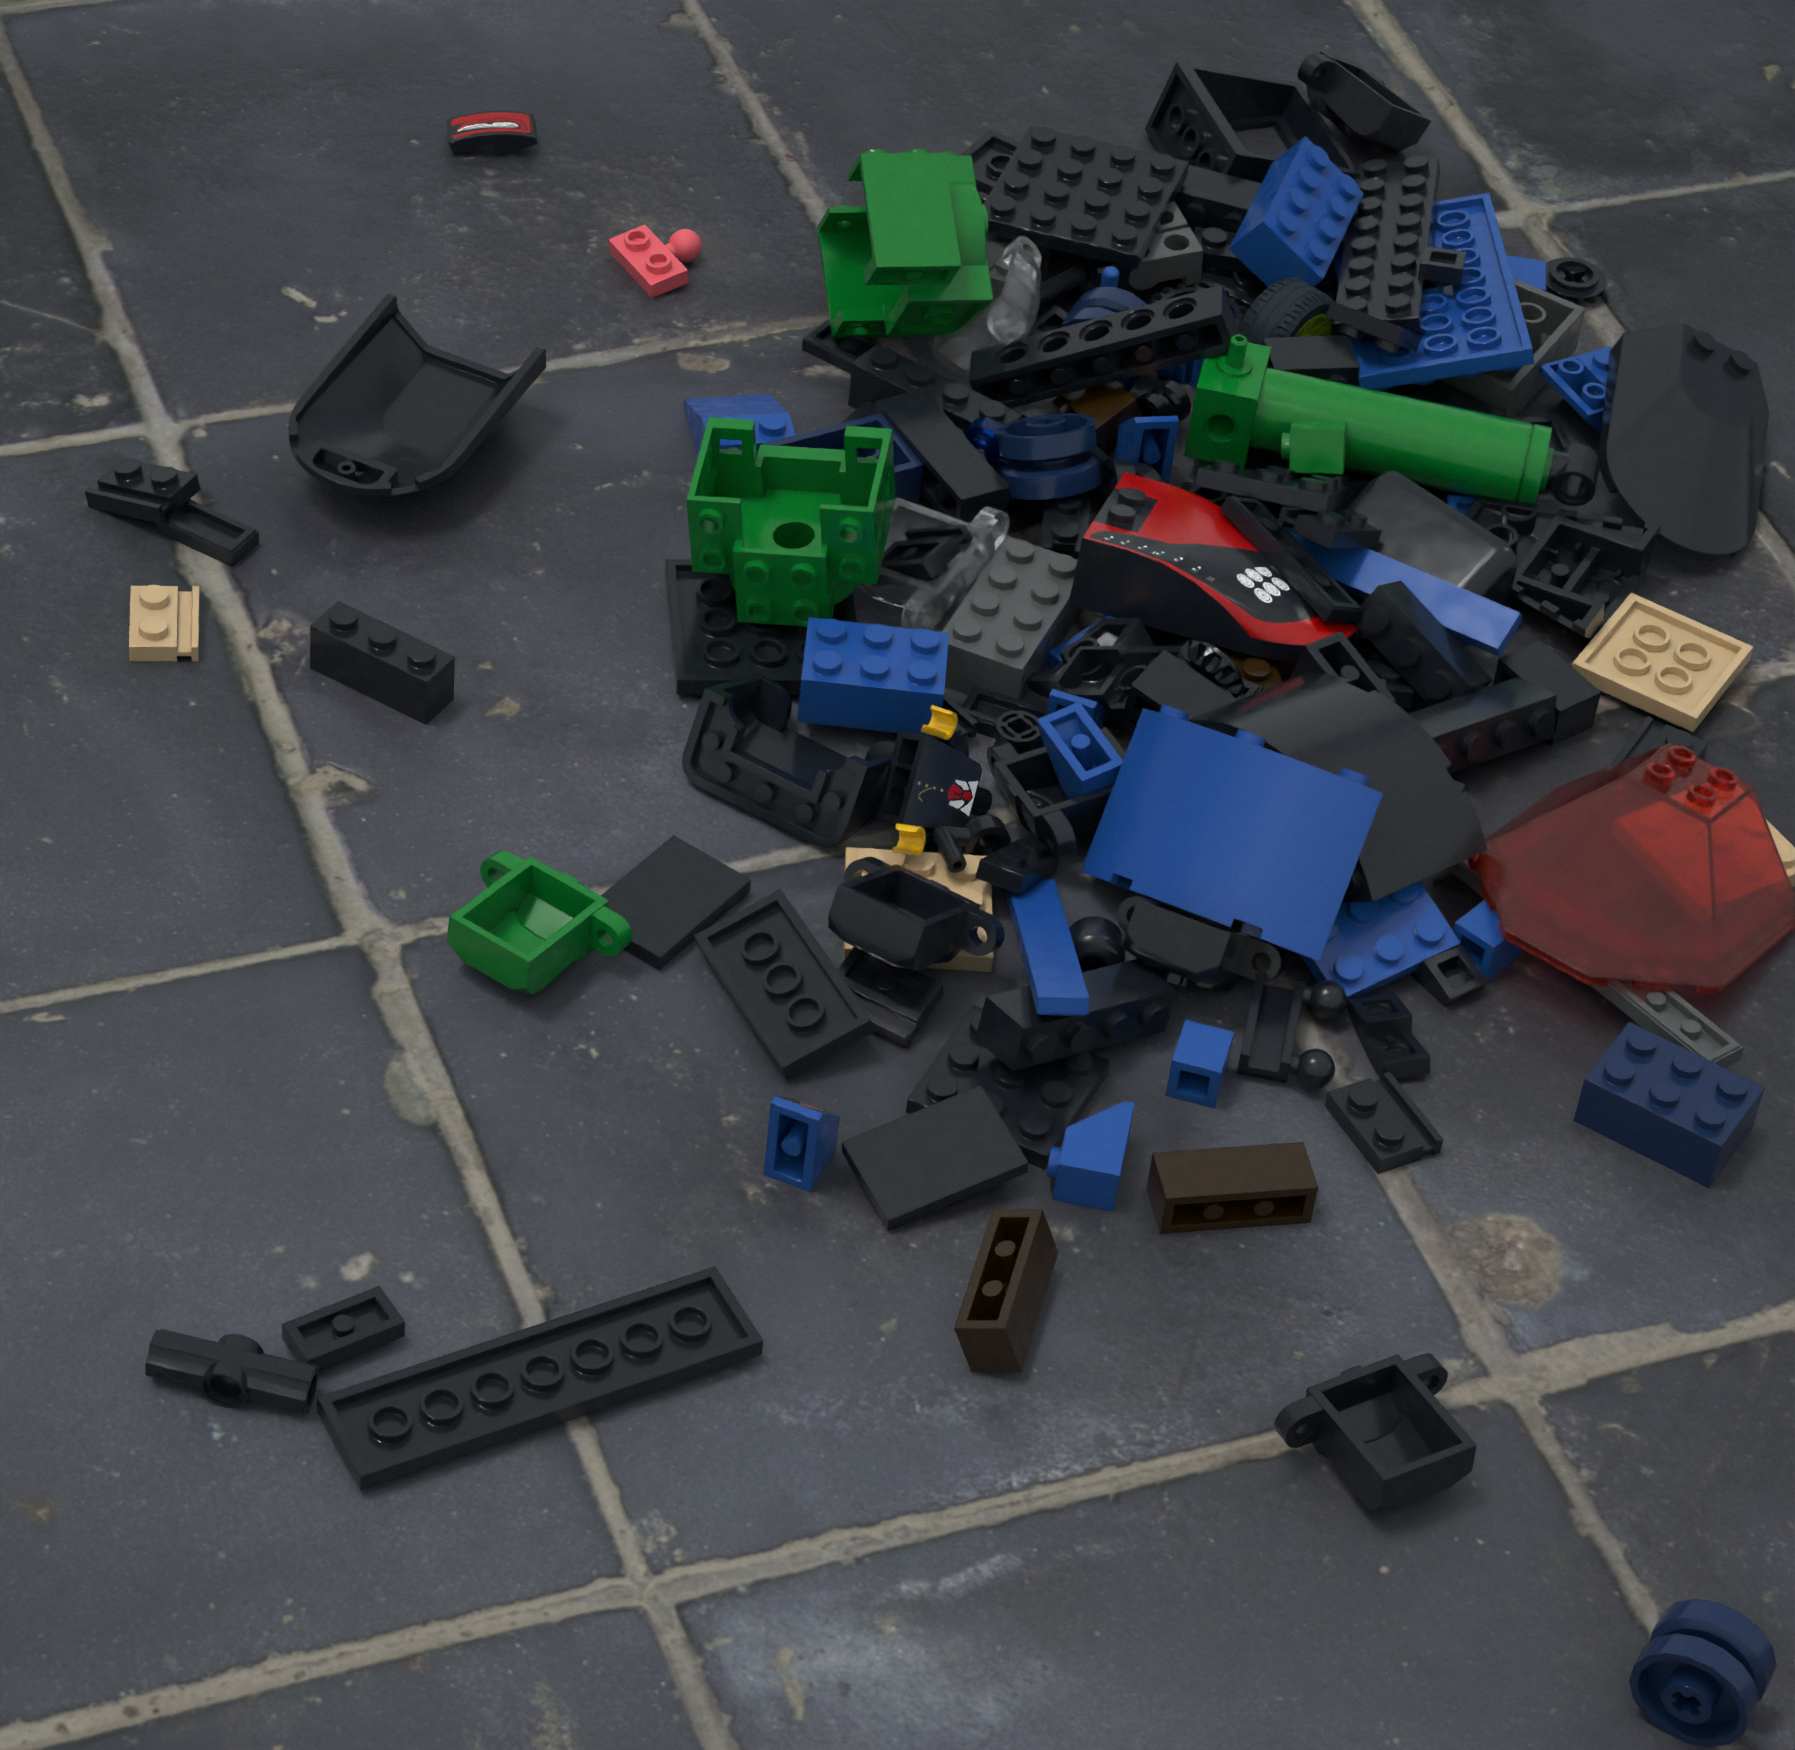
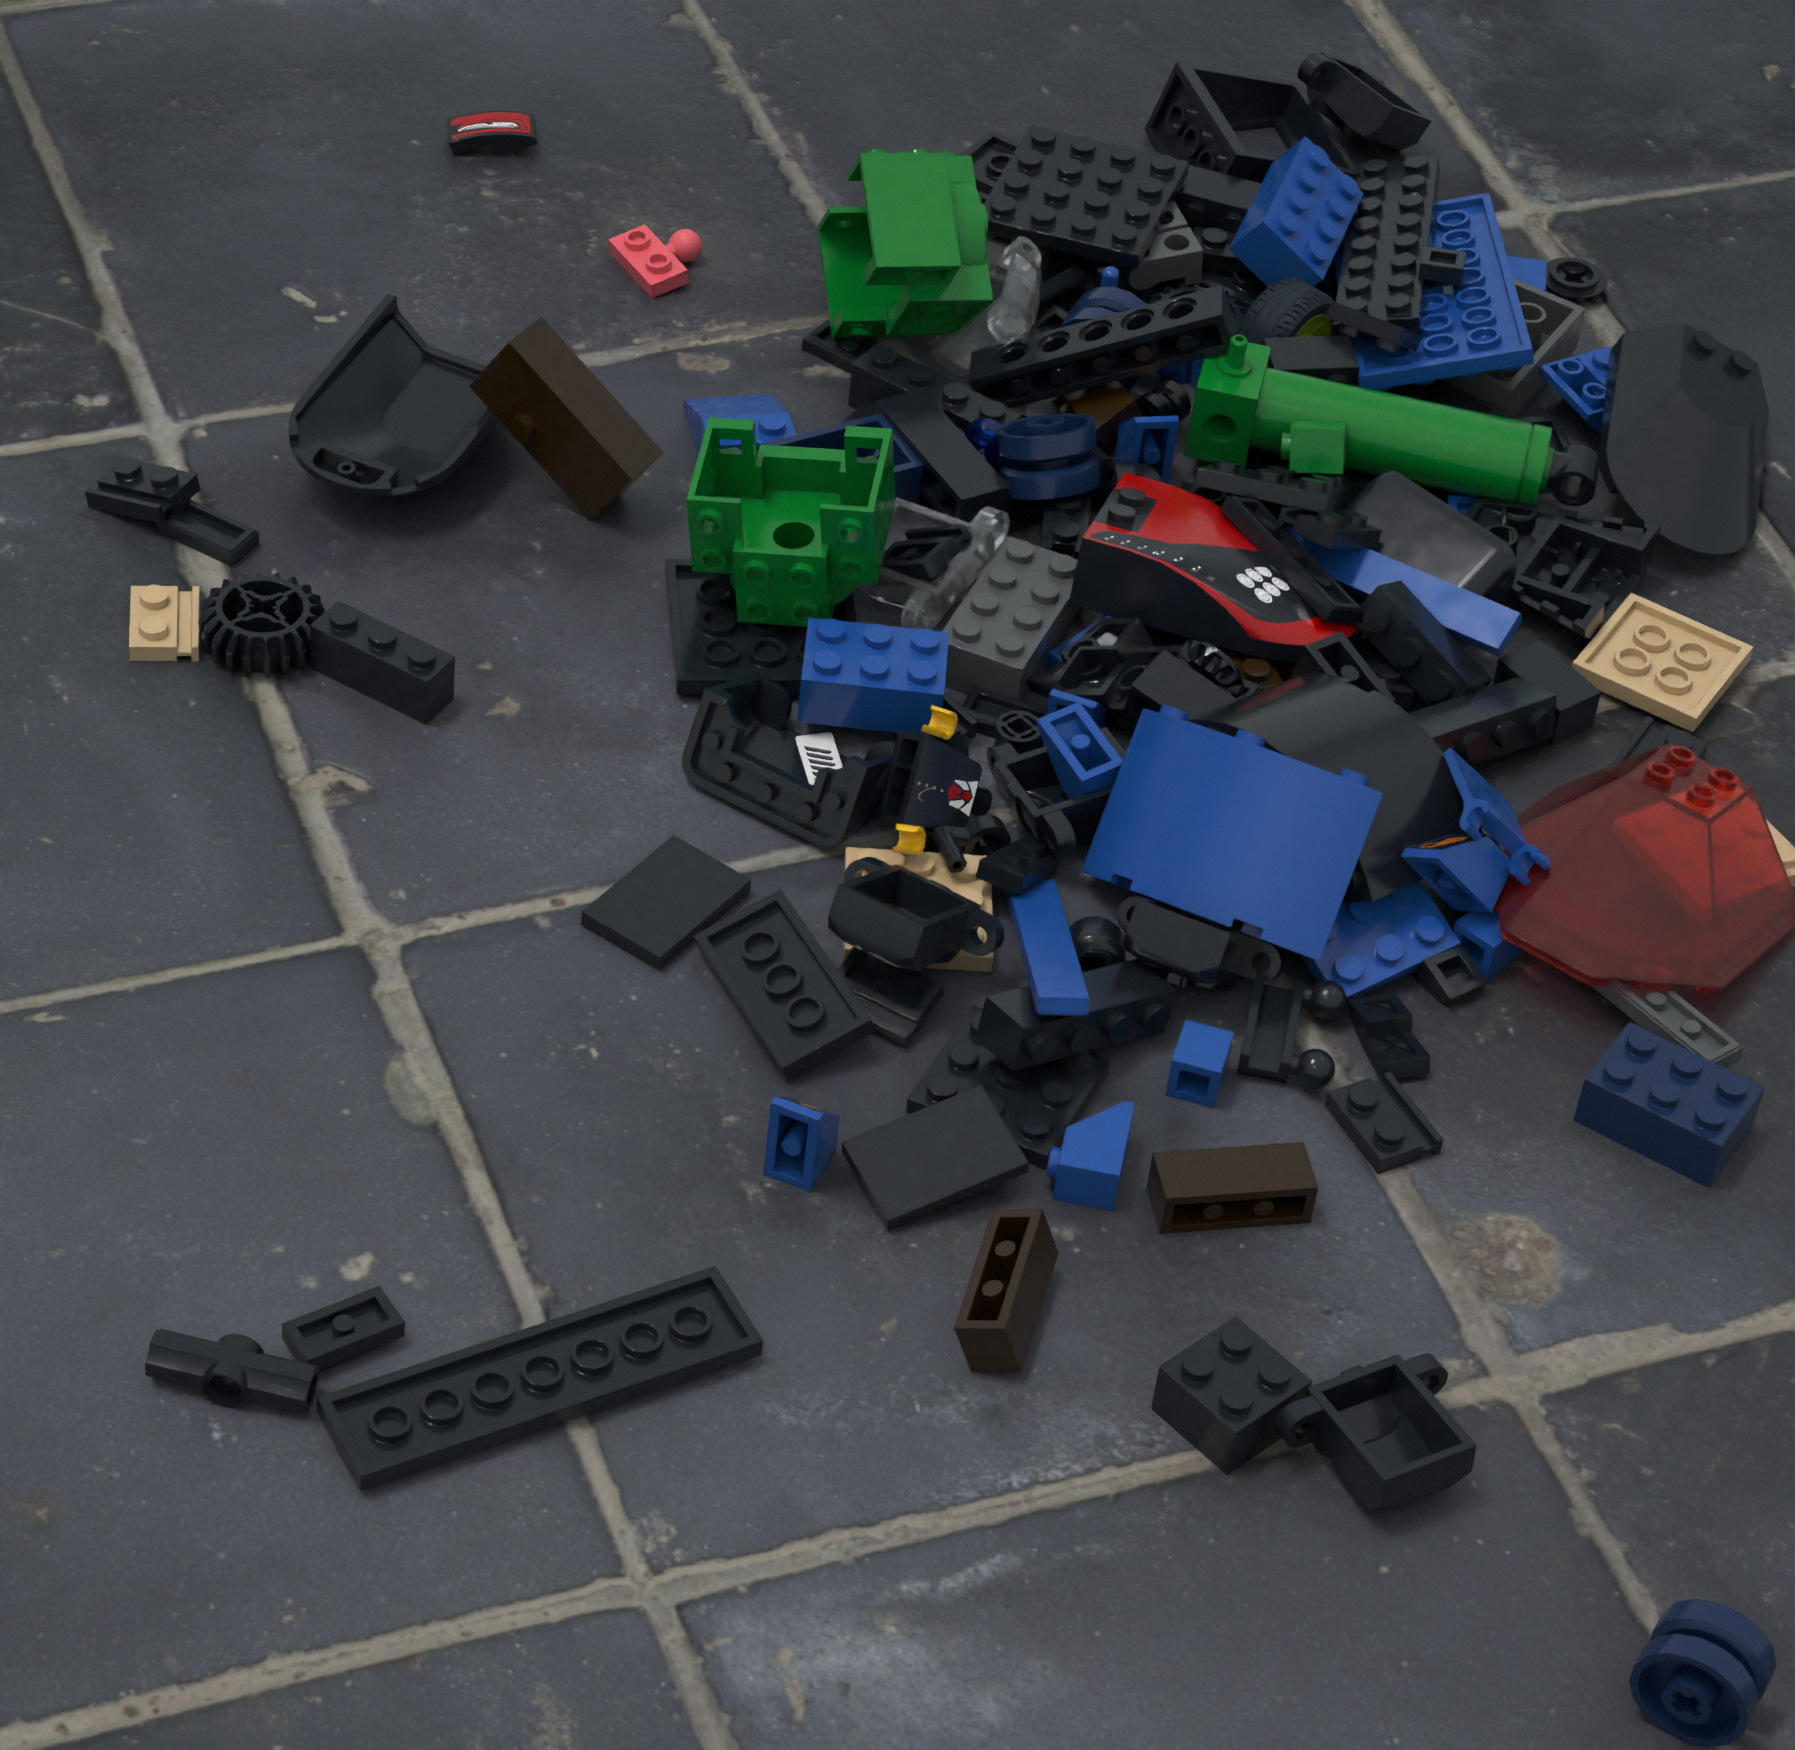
(259, 624): none -> black gear
(532, 923): green piece -> none
(565, 418): none -> dark brown brick
(818, 753): none -> white sticker
(1227, 1394): none -> black brick
(1462, 870): none -> blue slope
(1494, 813): none -> blue flag

